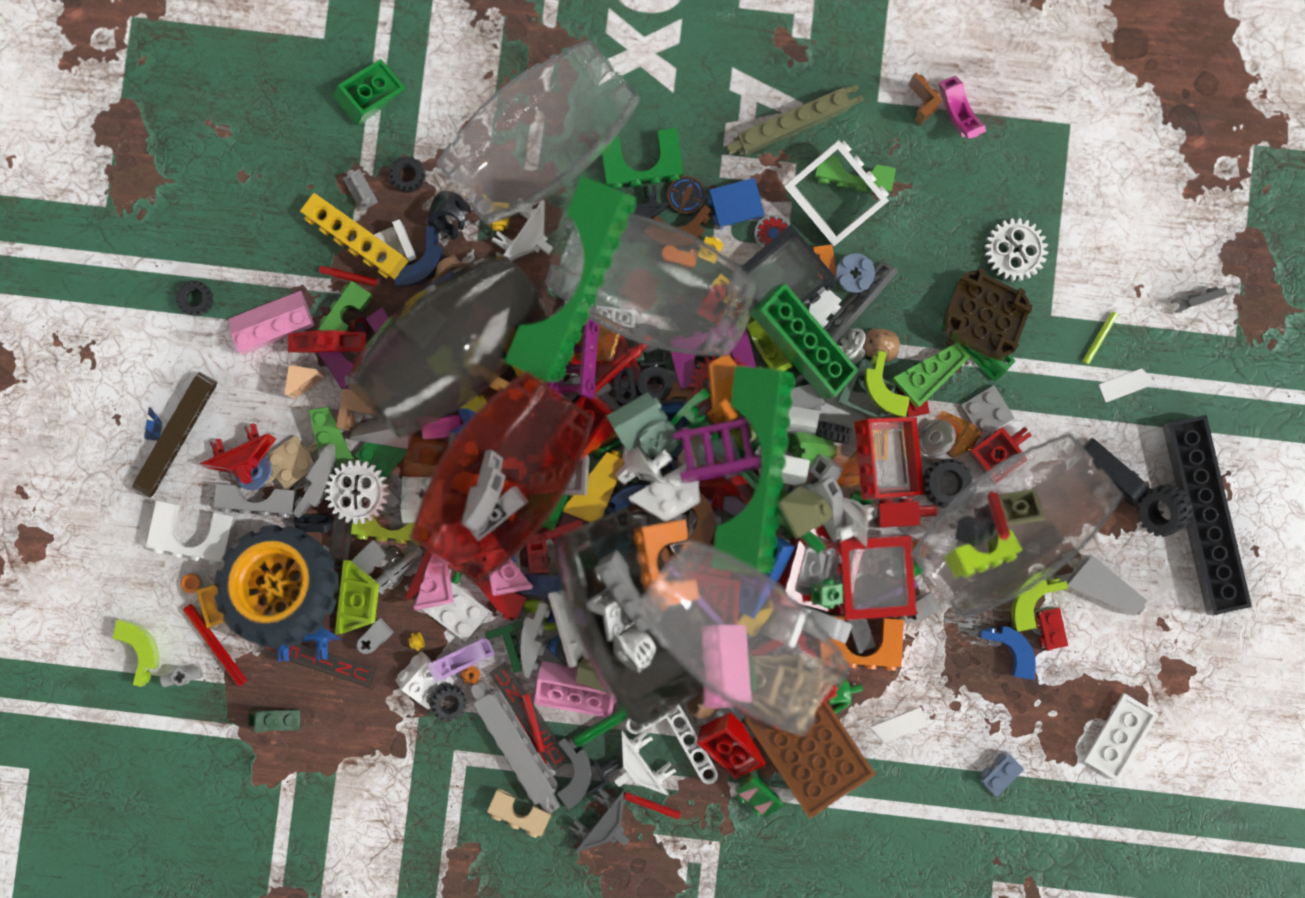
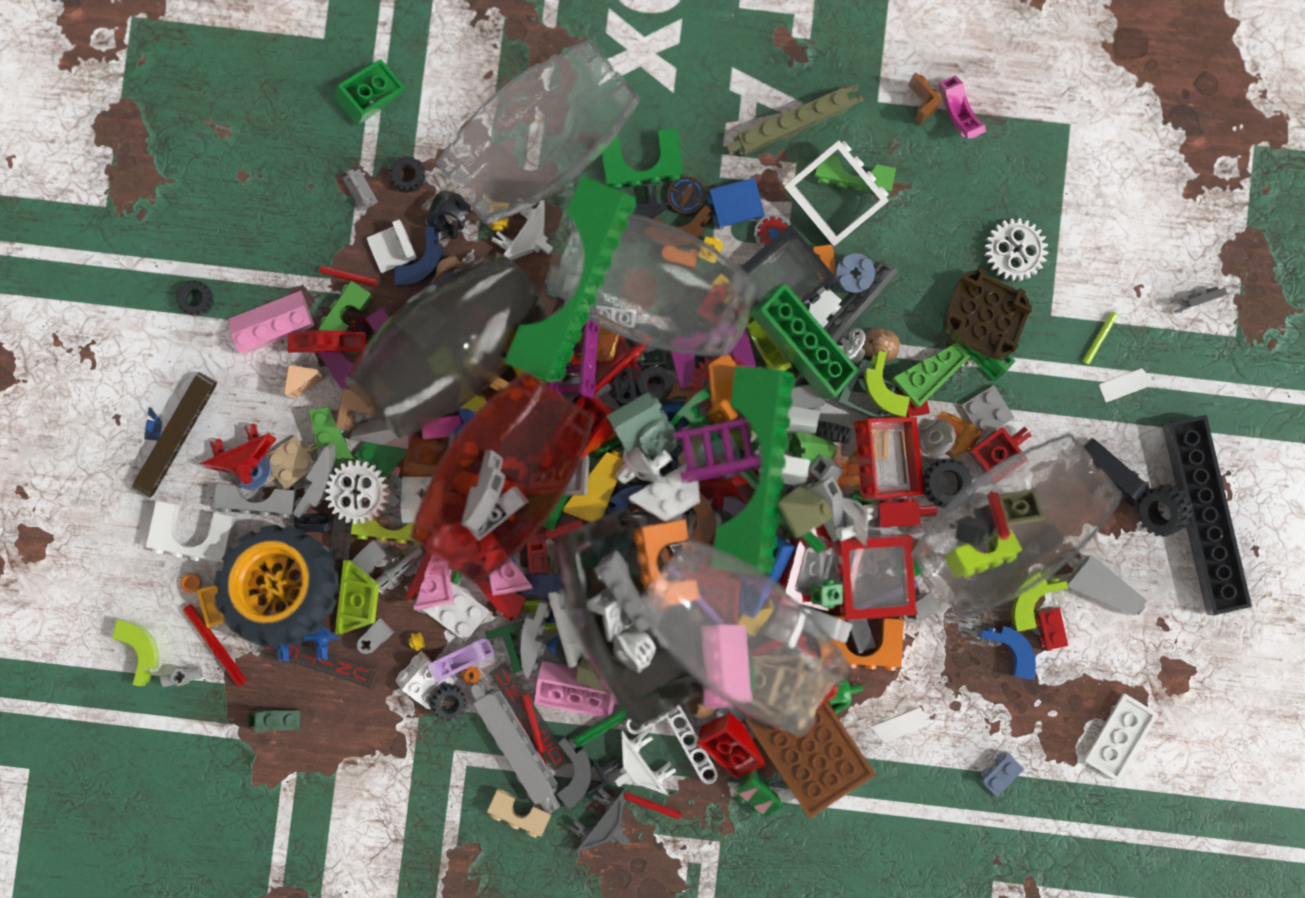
(316, 207): yellow brick -> none

